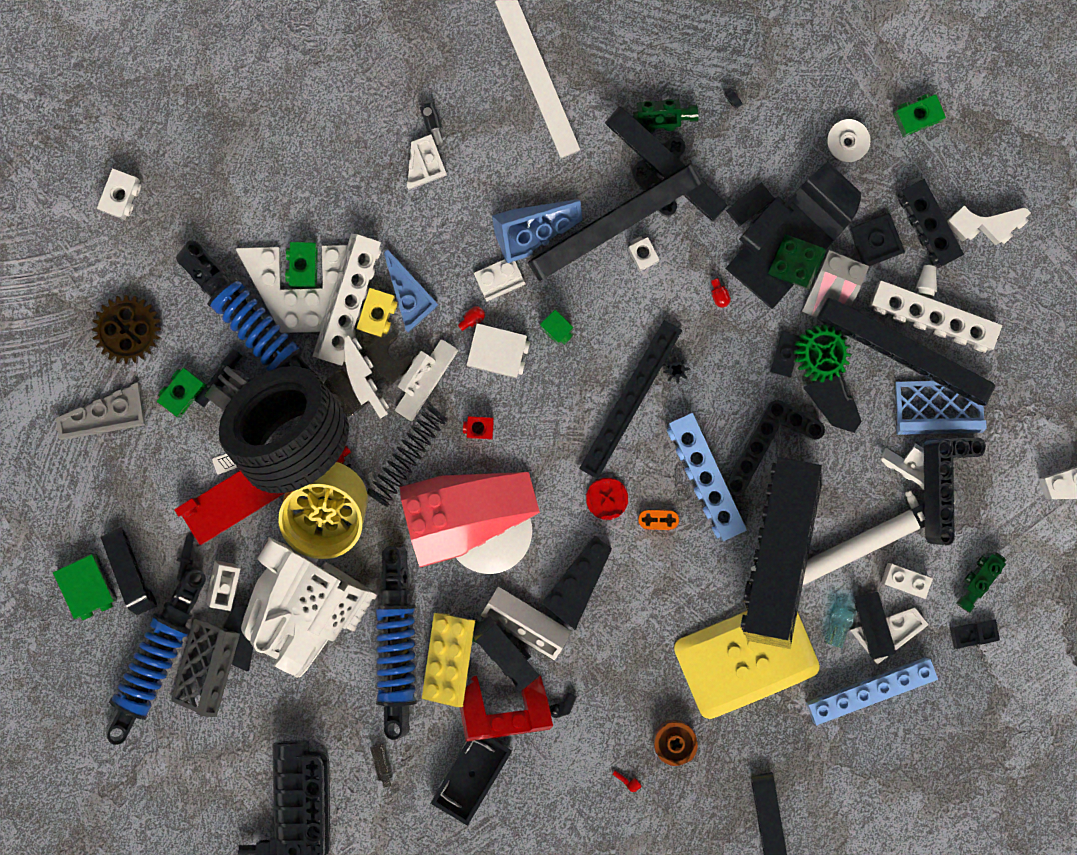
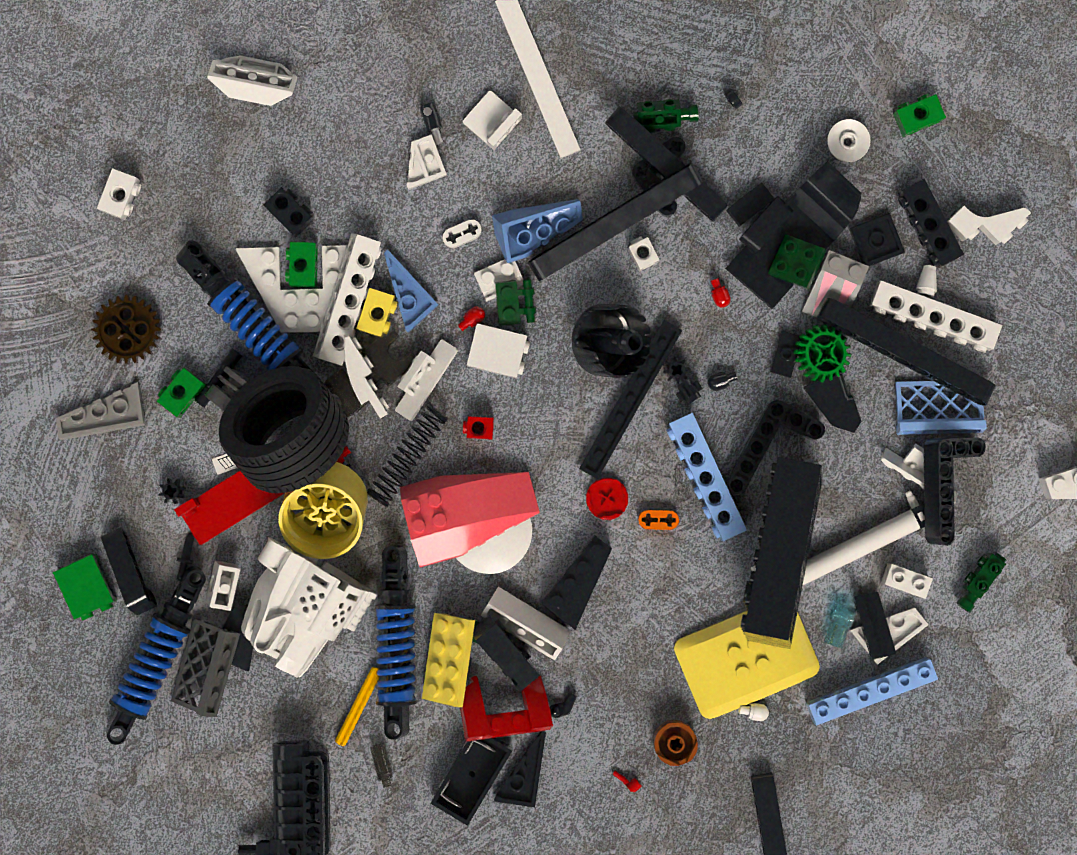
(167, 487): none -> black gear
(252, 79): none -> white wedge
(286, 214): none -> black brick
(358, 707): none -> yellow axle
(460, 228): none -> white beam
(492, 120): none -> white bracket
(508, 302): none -> dark green plate
(523, 782): none -> black wing
(557, 328): green brick -> none
(611, 340): none -> black piece
(689, 391): none -> black gear
(721, 380): none -> black cylinder
(755, 711): none -> white cylinder
(974, 634): black slope -> none

